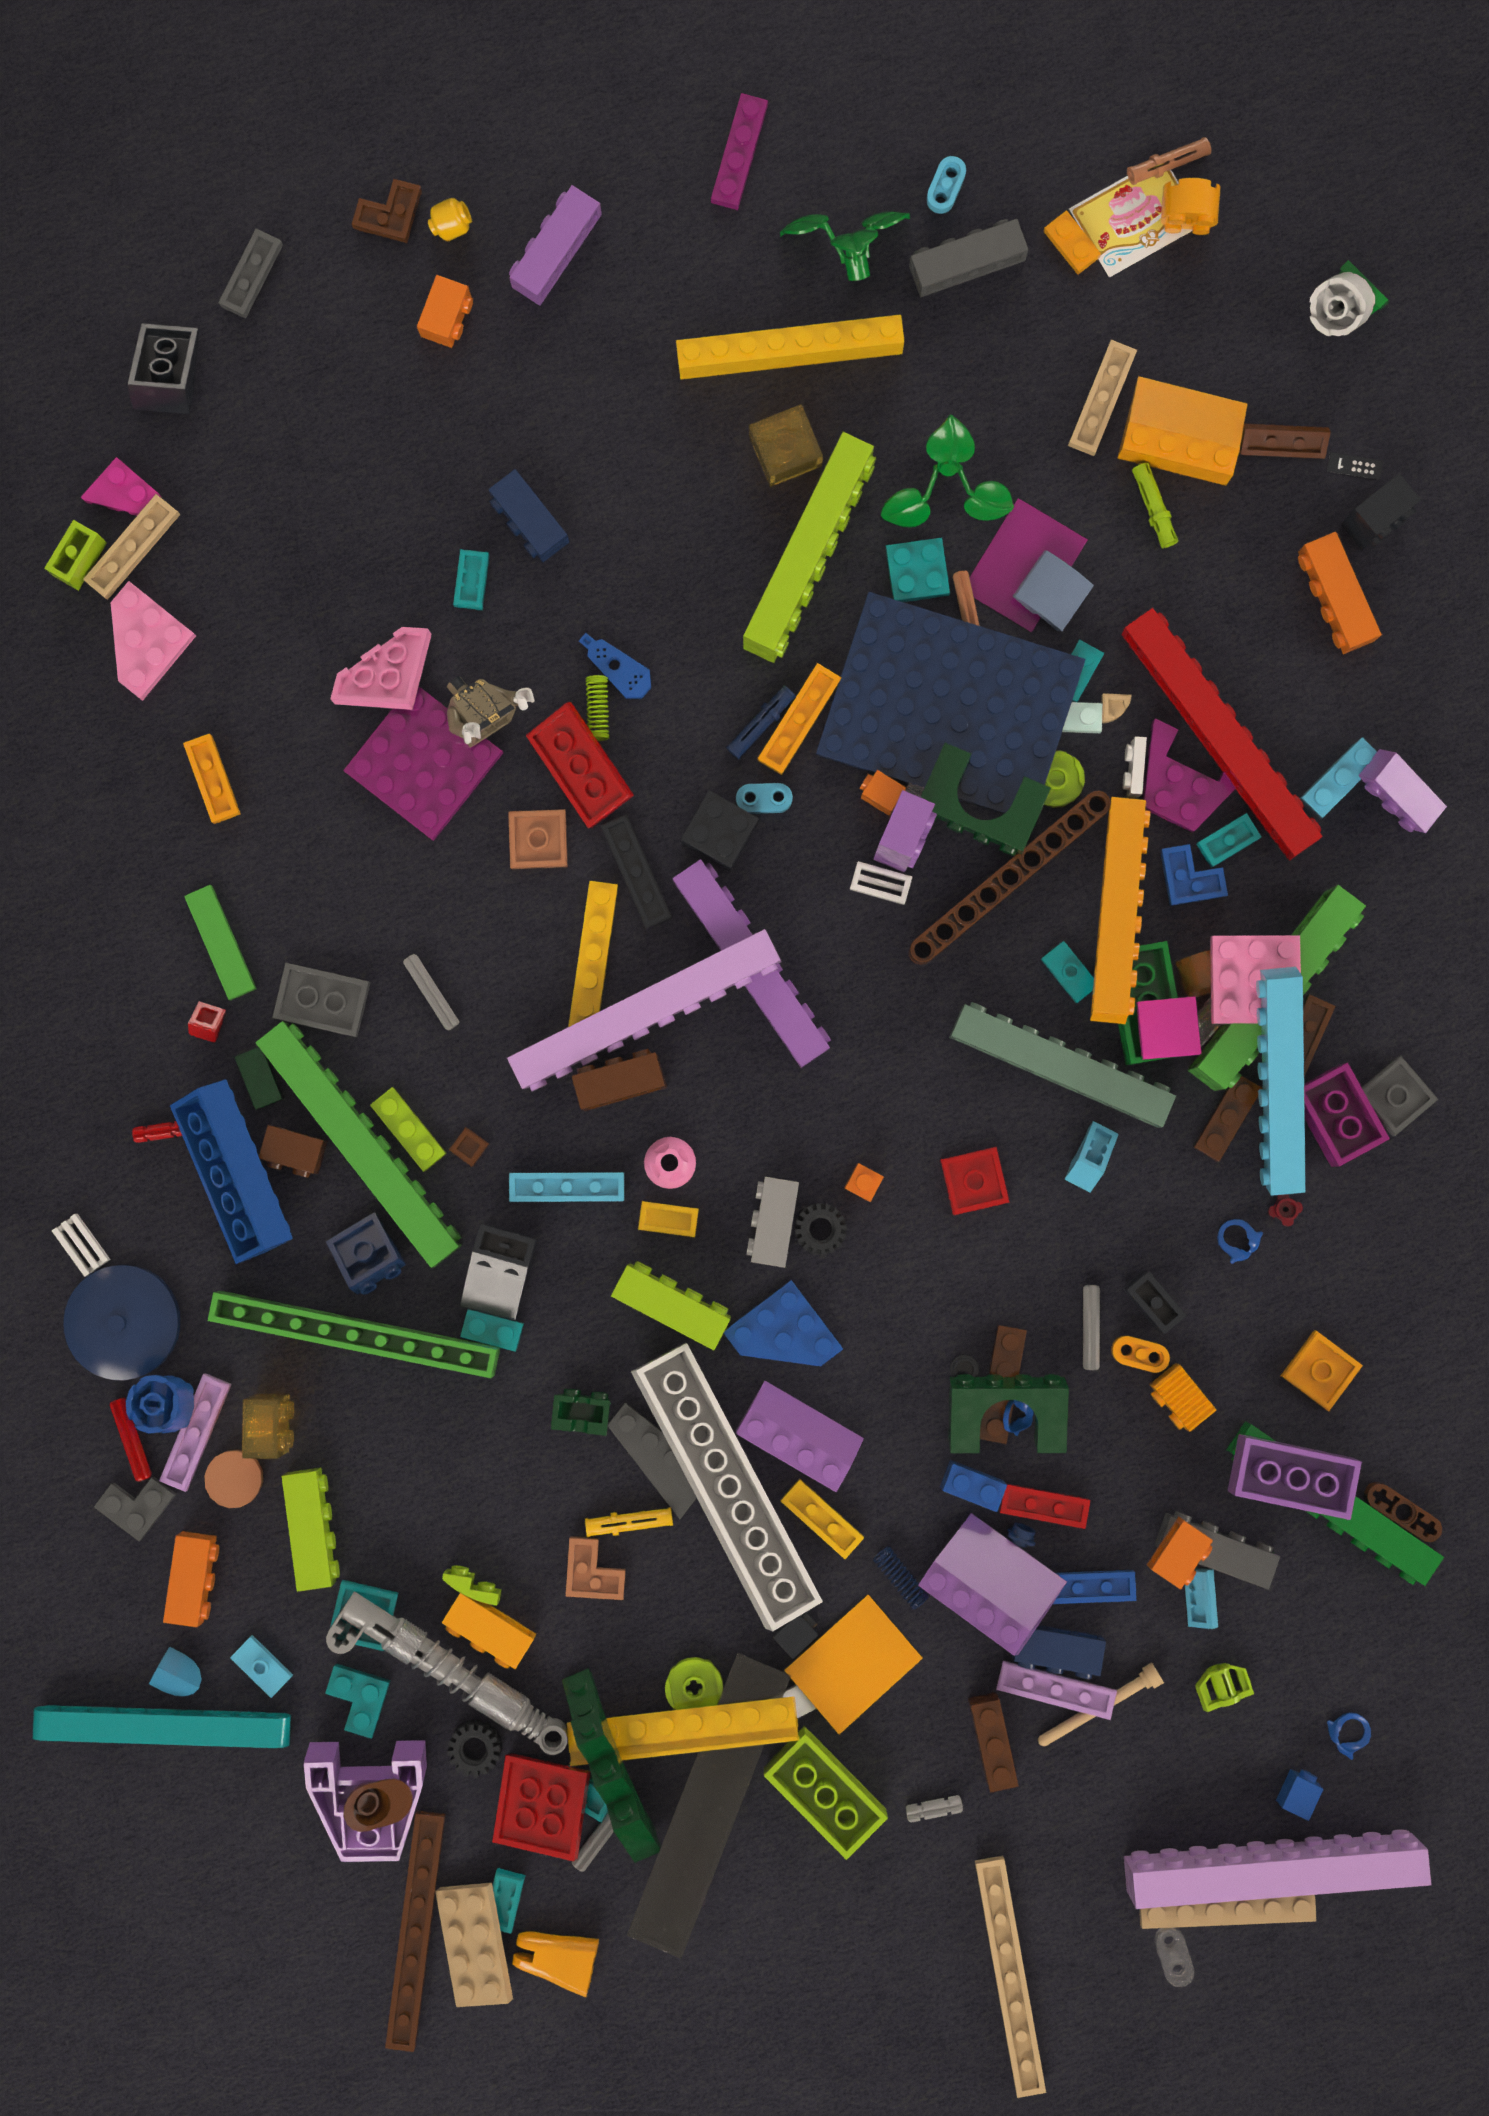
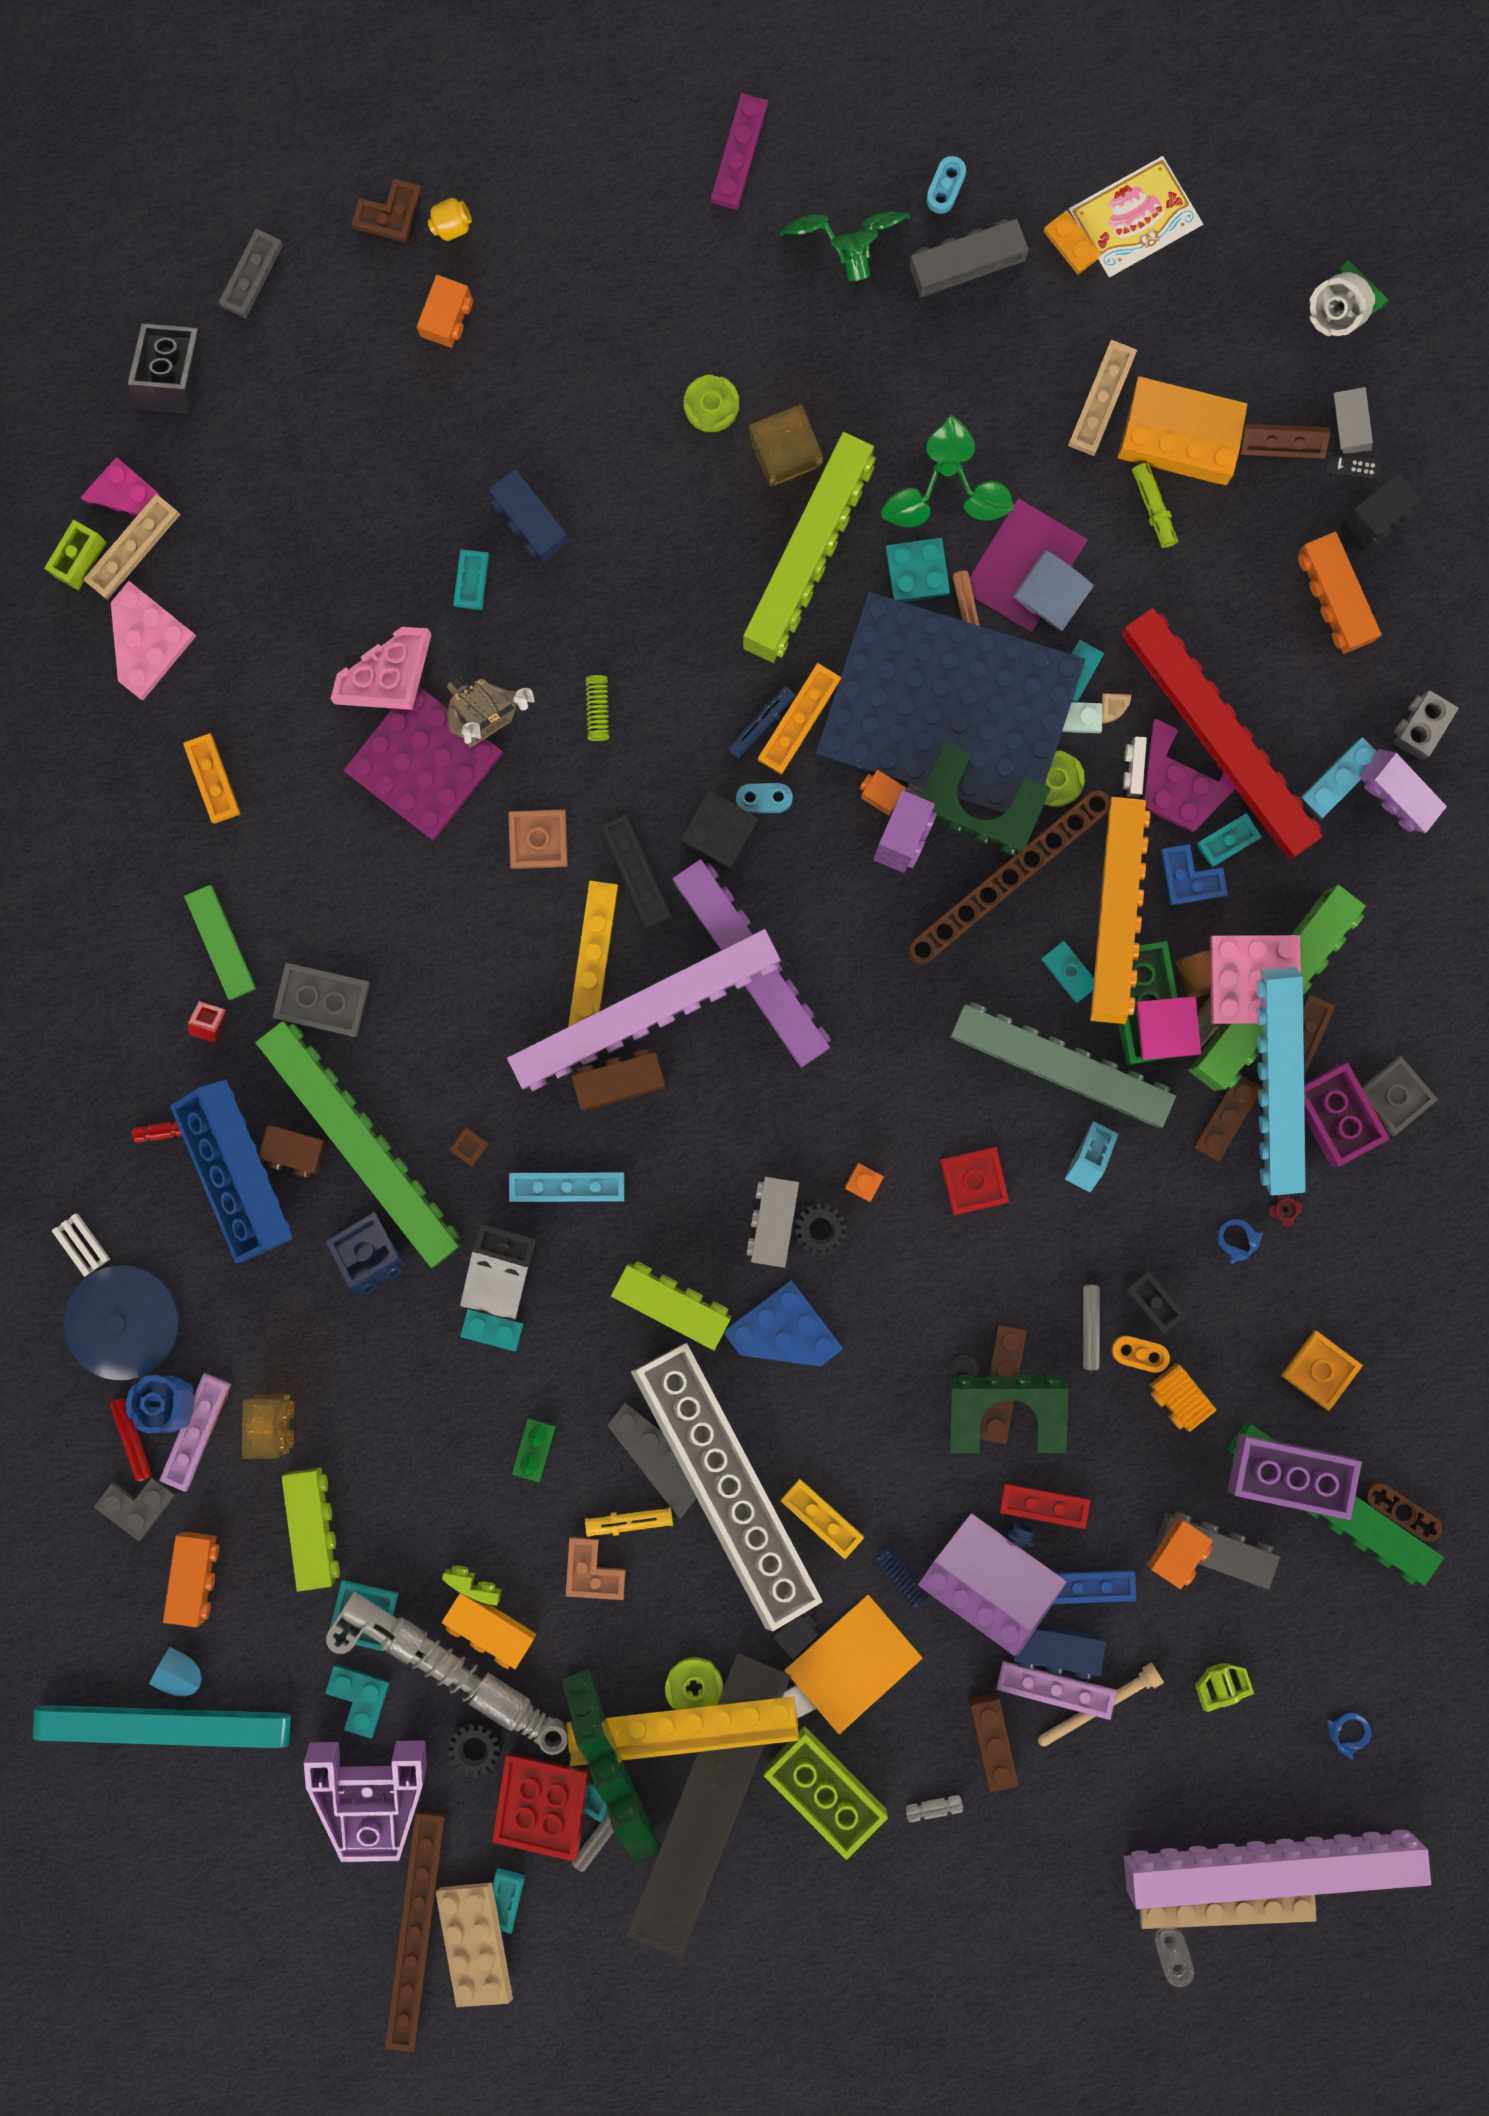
(233, 1480): nougat tile -> none
(259, 1078): dark green tile -> none
(261, 1666): medium azure plate -> none
(354, 1334): bright green brick -> none
(377, 1804): reddish brown piece -> none
(408, 1129): lime plate -> none
(431, 992): light grey axle -> none
(534, 1450): none -> green tile
(555, 244): medium lavender brick -> none
(558, 1958): light orange piece -> none
(579, 765): red tile -> none
(581, 1412): dark green cylinder -> none
(624, 674): blue piece -> none
(668, 1219): yellow tile -> none
(685, 1167): bright pink piece -> none
(711, 403): none -> lime tile
(790, 347): yellow brick -> none
(800, 1436): medium lavender slope -> none
(876, 893): white tile -> none
(973, 1485): blue brick -> none
(1010, 1976): tan plate -> none
(1021, 1423): blue piece -> none
(1139, 172): nougat pin -> none
(1190, 206): light orange brick -> none
(1202, 1600): medium azure plate -> none
(1300, 1793): blue brick -> none
(1353, 420): none -> light grey hinge
(1428, 728): none -> light grey brick

